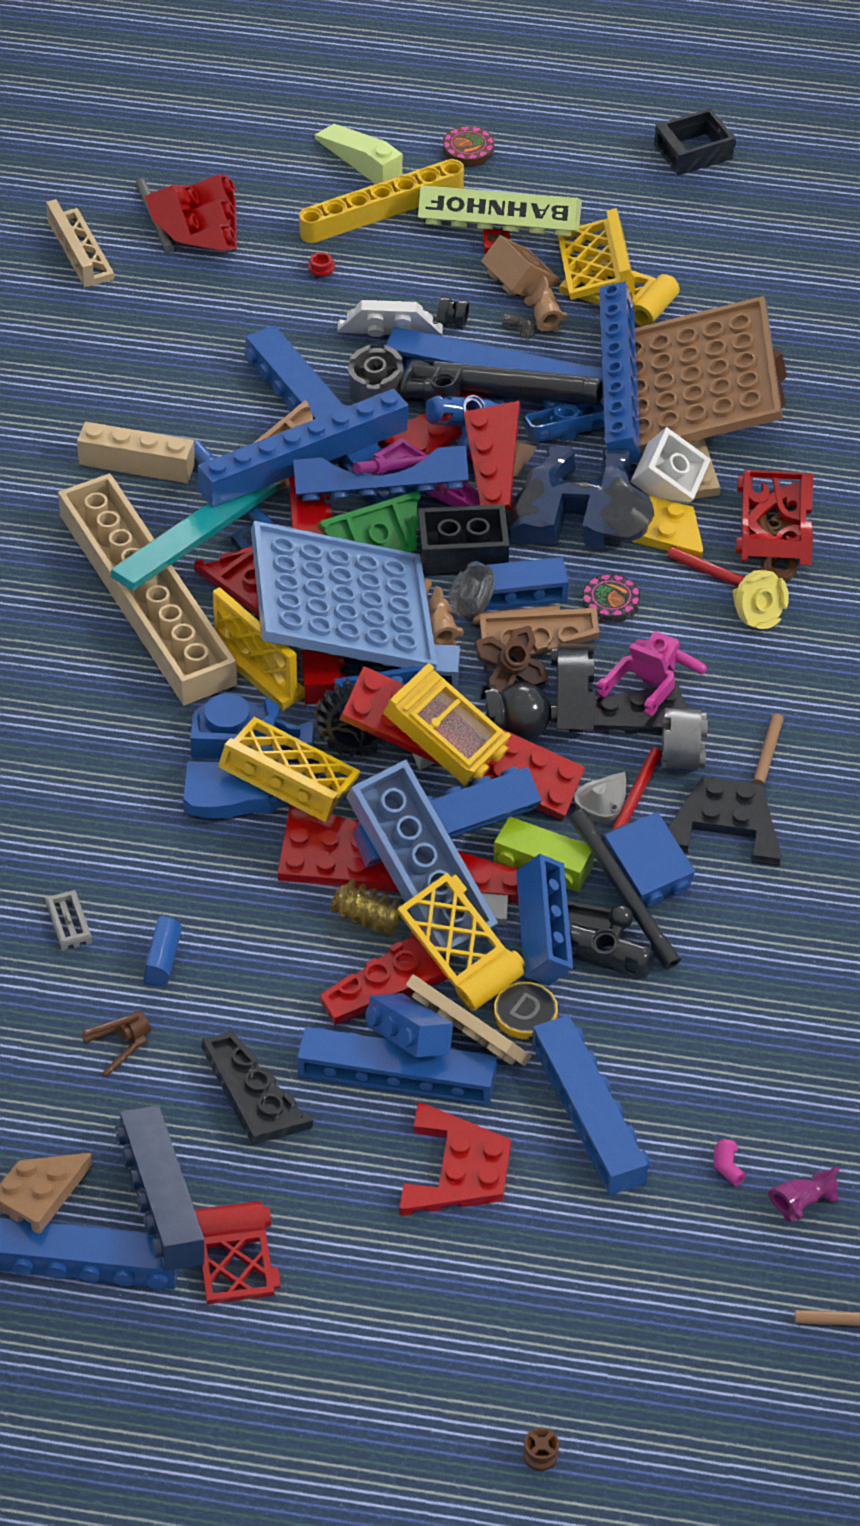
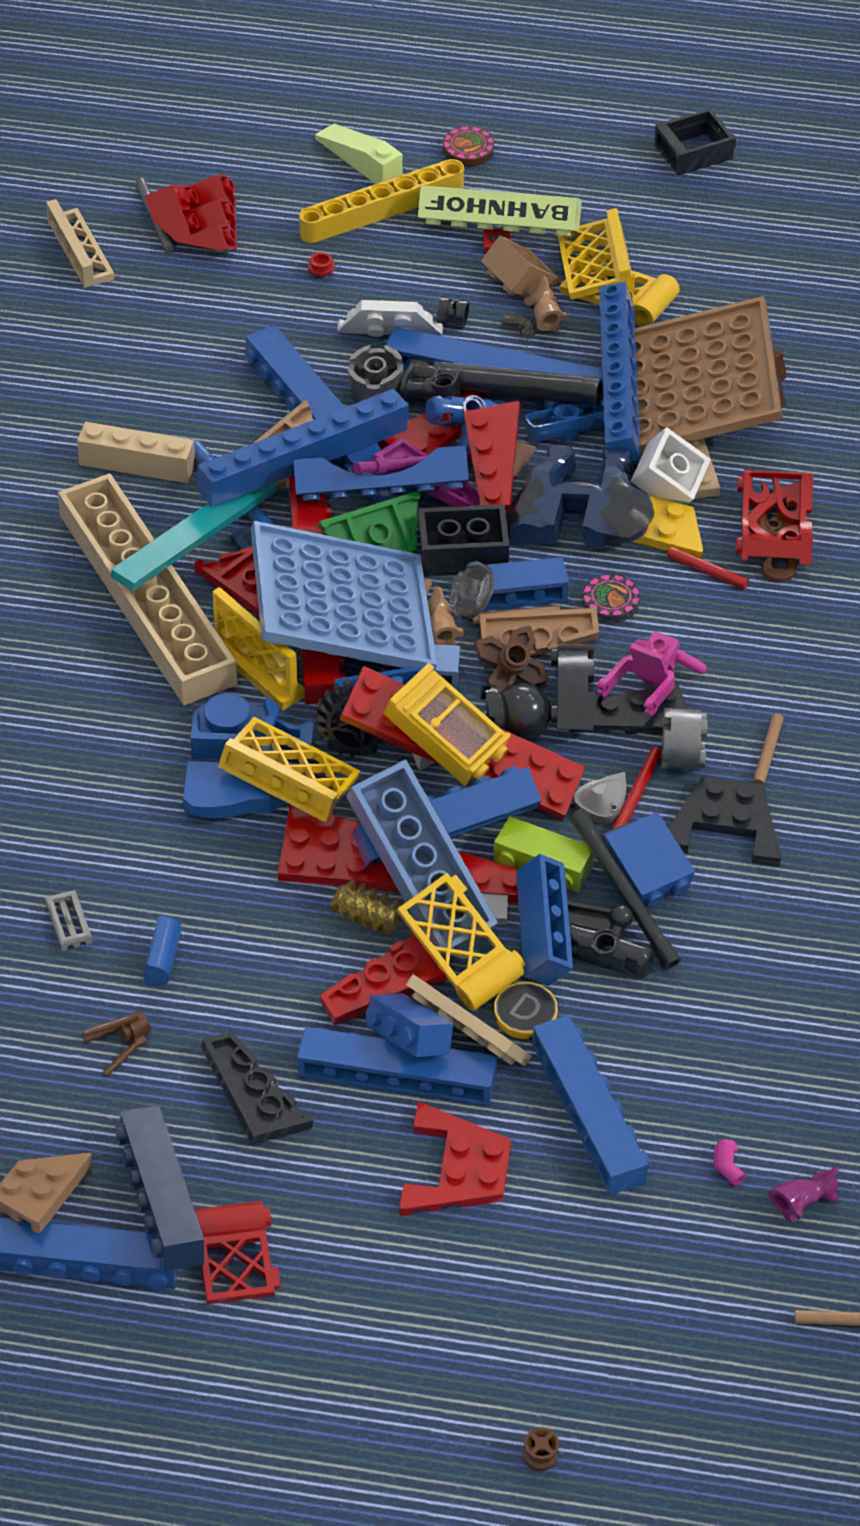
(761, 599): light yellow tile -> none

